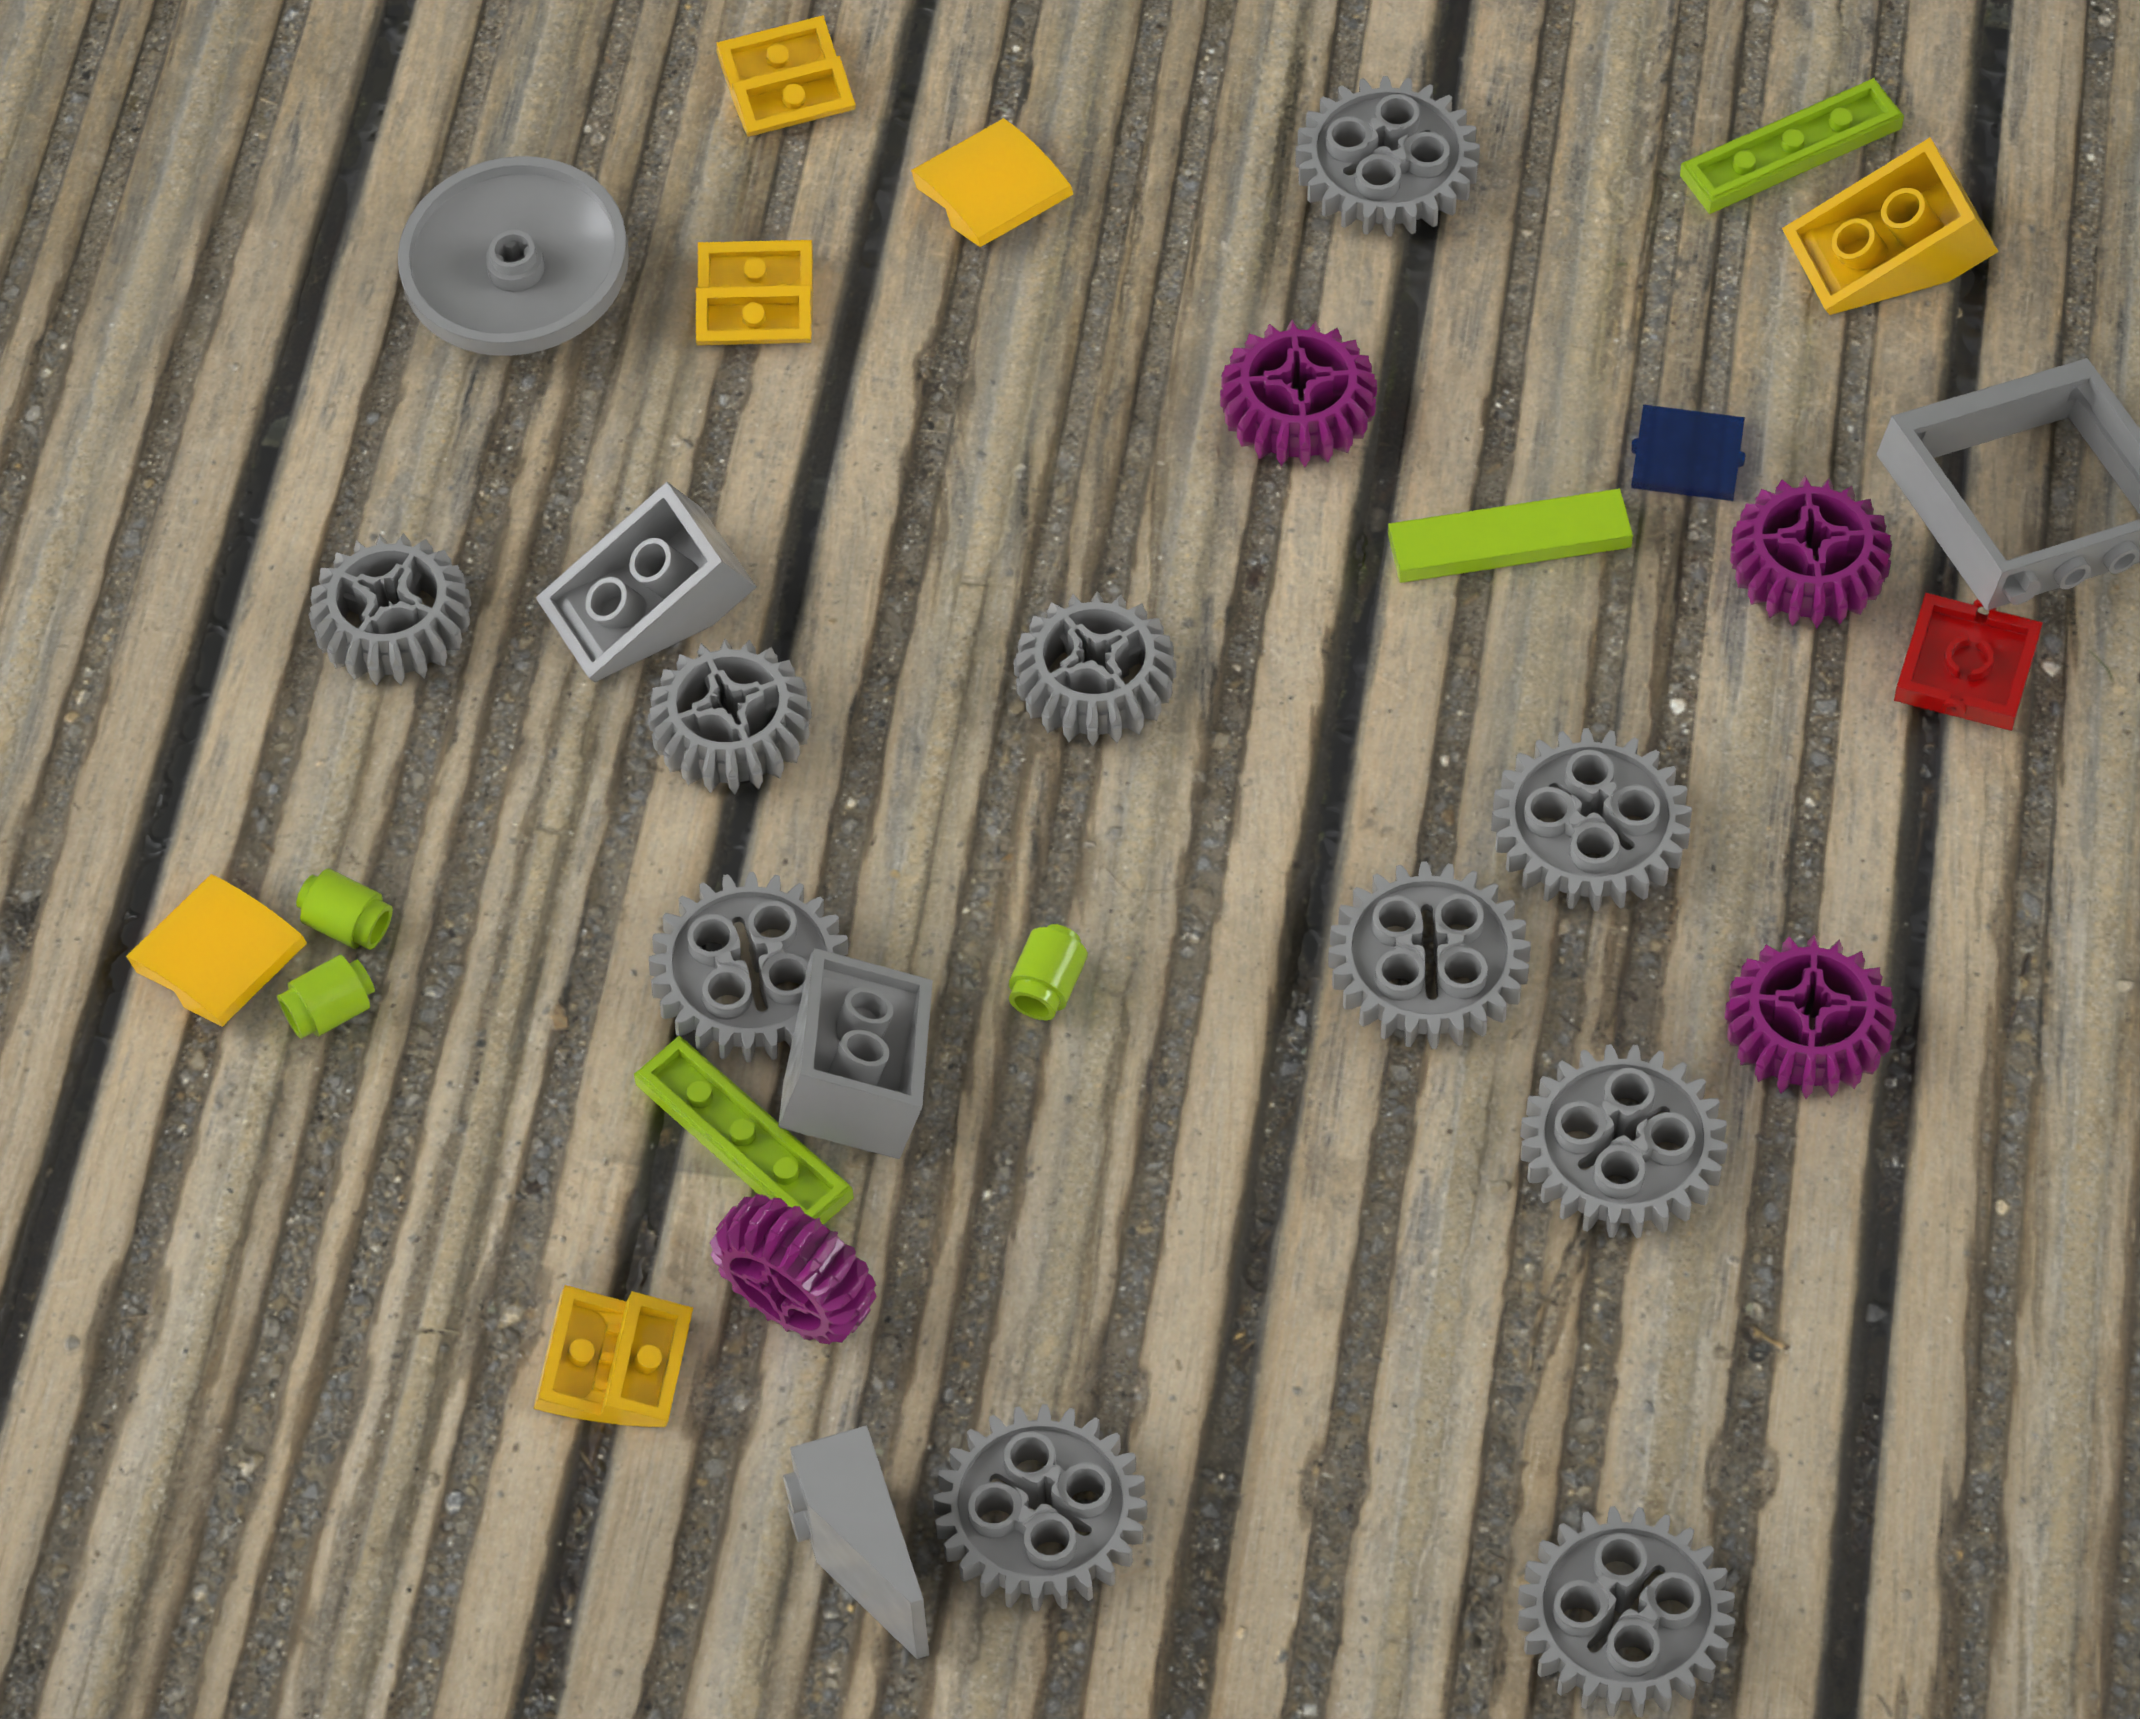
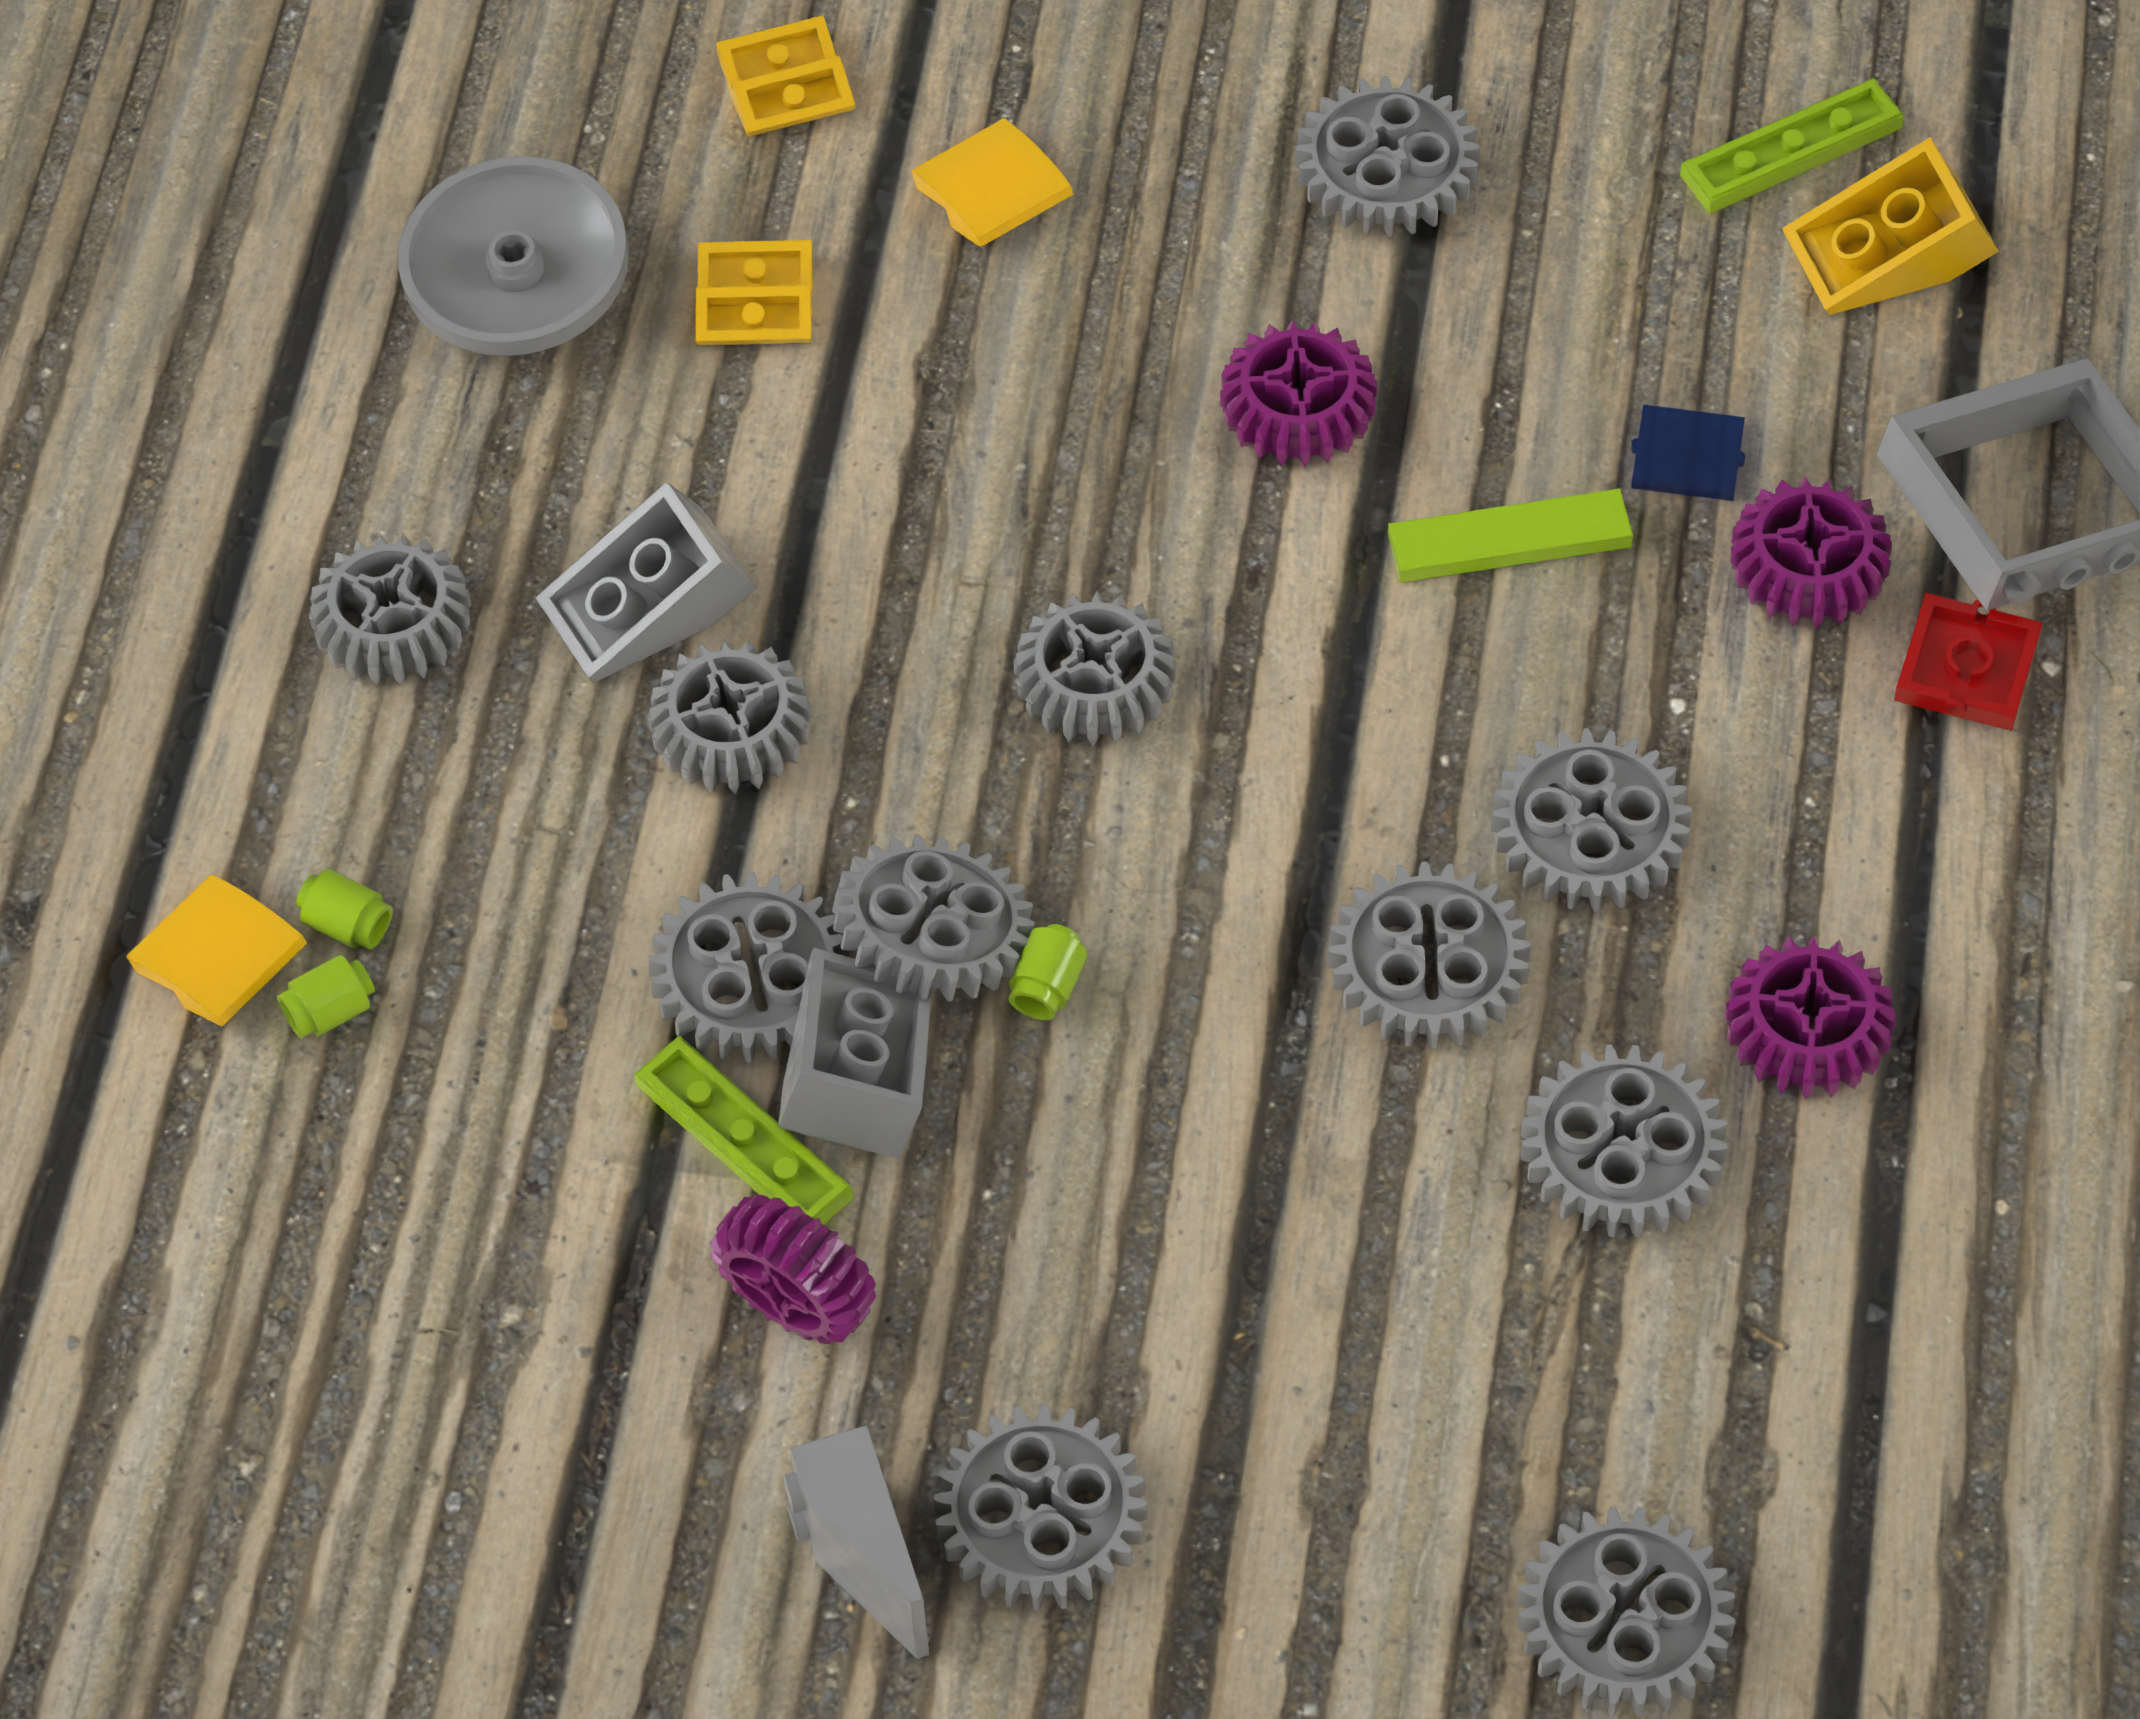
(613, 1358): yellow slope -> none
(907, 888): none -> light grey gear

